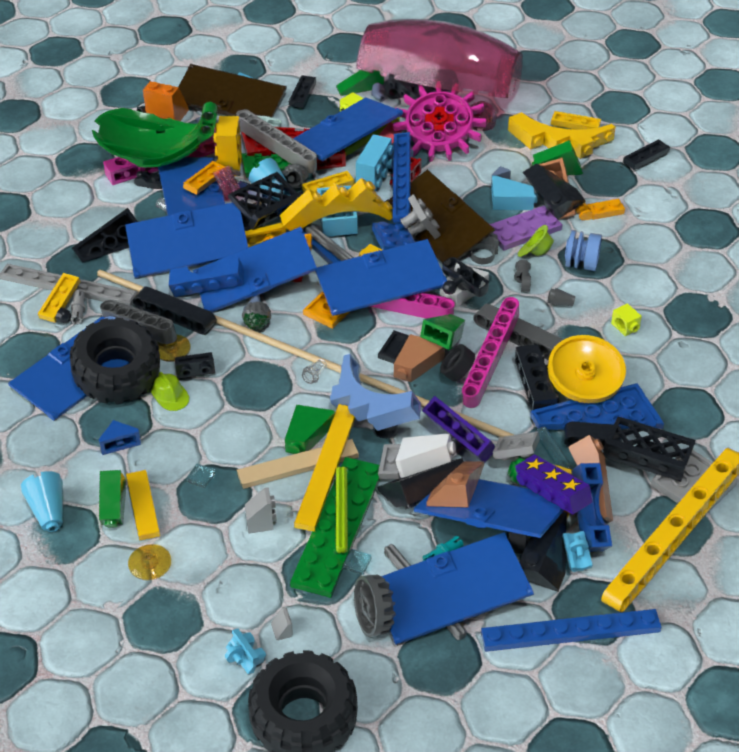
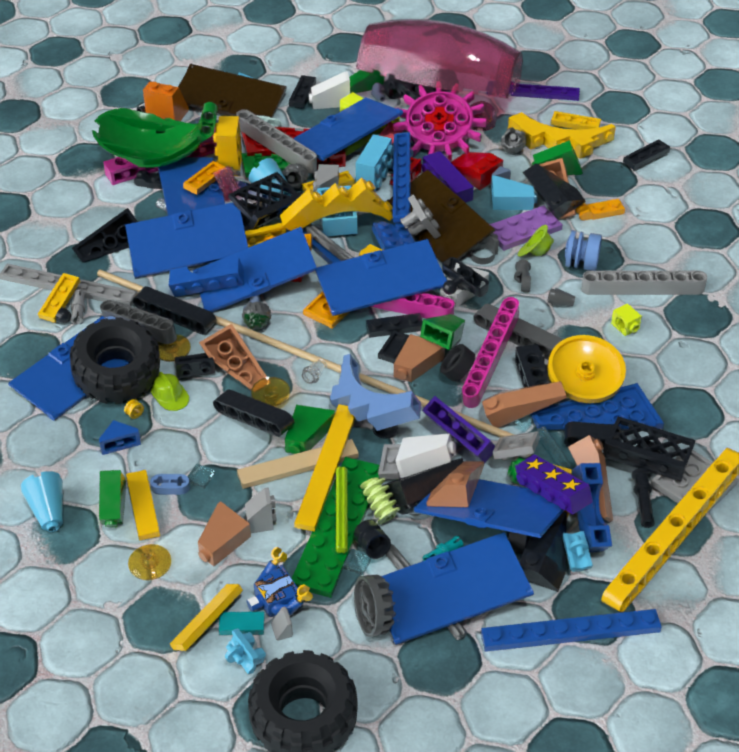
(134, 409): none -> yellow bush
(170, 484): none -> medium blue beam
(206, 617): none -> yellow tile
(222, 534): none -> nougat slope
(233, 356): none -> nougat wedge
(244, 621): none -> teal tile
(253, 412): none -> black beam
(271, 391): none -> clear yellow dish
(276, 588): none -> torso
(326, 176): none -> light grey slope
(328, 93): none -> white slope
(372, 539): none -> black wheel
(379, 499): none -> yellowish green piece
(401, 323): none -> black plate
(448, 174): none -> dark purple brick
(477, 167): none -> red slope
(513, 140): none -> dark grey piece
(520, 402): none -> nougat wedge
(523, 423): none -> clear light blue tile
(547, 92): none -> dark purple tile
(642, 490): none -> black pin
(644, 282): none -> light grey beam

